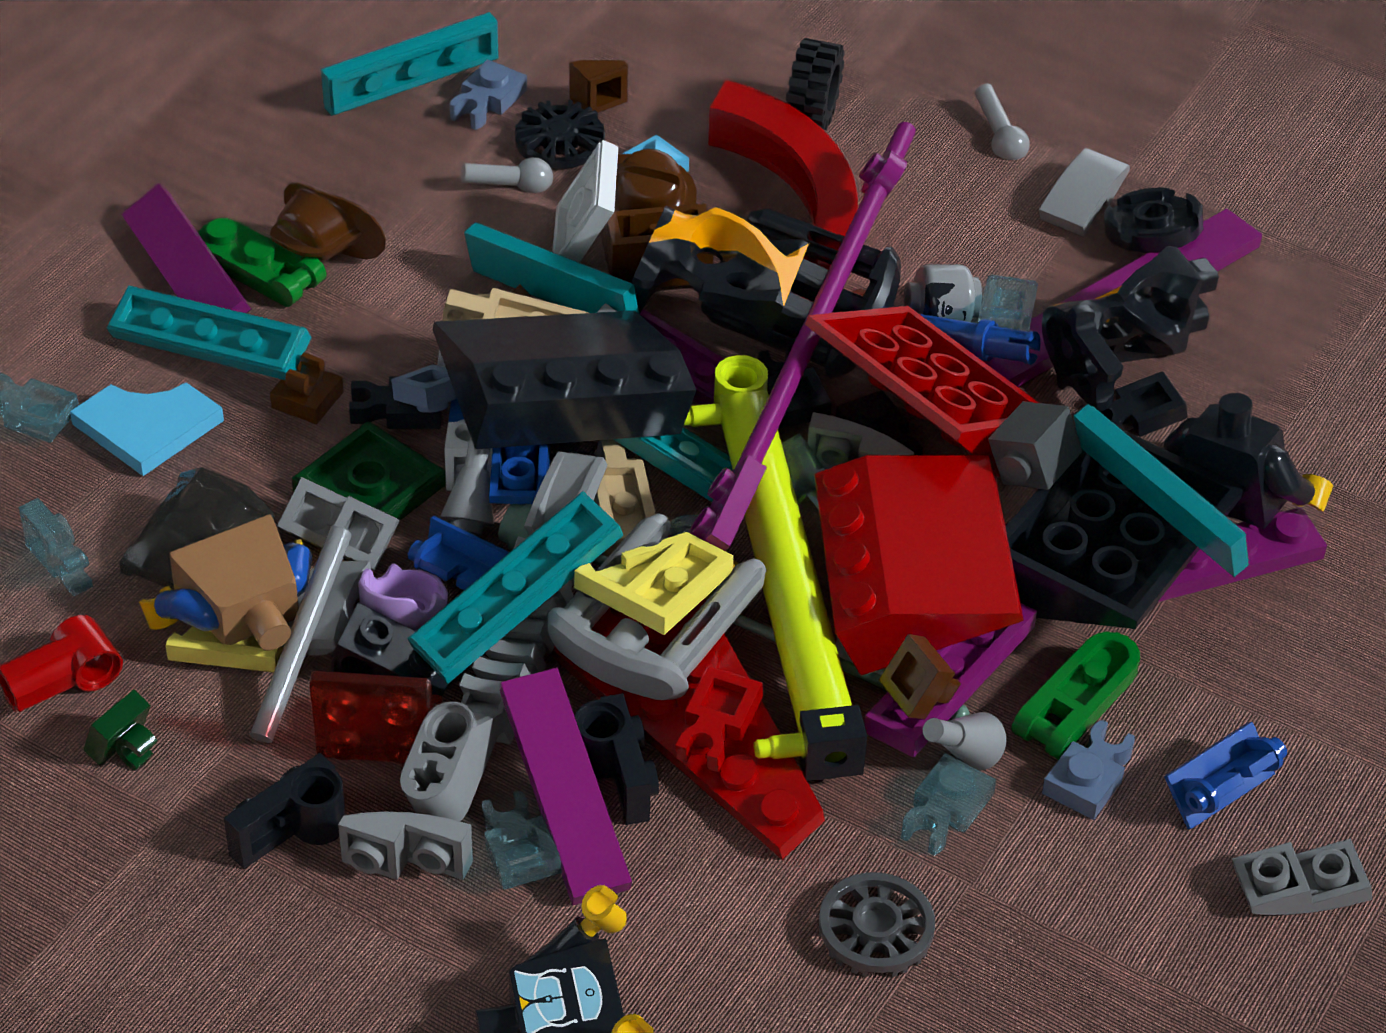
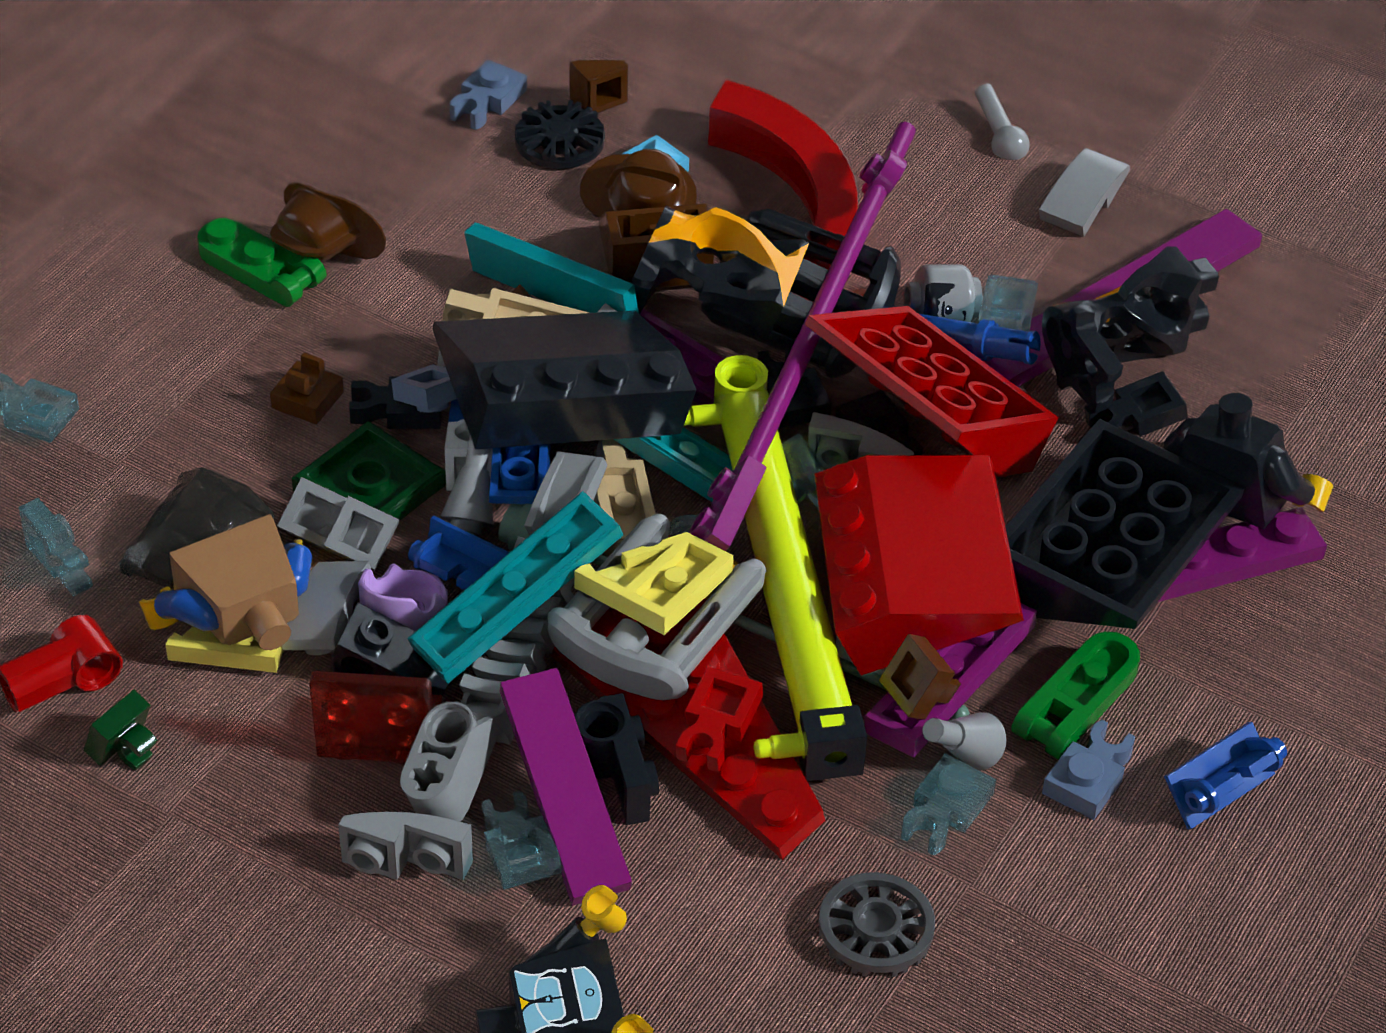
(146, 427): medium azure tile -> none
(181, 251): magenta tile -> none
(208, 332): teal tile -> none
(301, 635): light grey bar -> none
(302, 803): black plate -> none
(409, 63): teal tile -> none
(530, 175): light grey bar -> none
(587, 204): white tile -> none
(816, 80): black tyre -> none
(1035, 445): dark grey brick -> none
(1153, 220): black tile -> none
(1162, 490): teal tile -> none
(1306, 882): light grey slope -> none

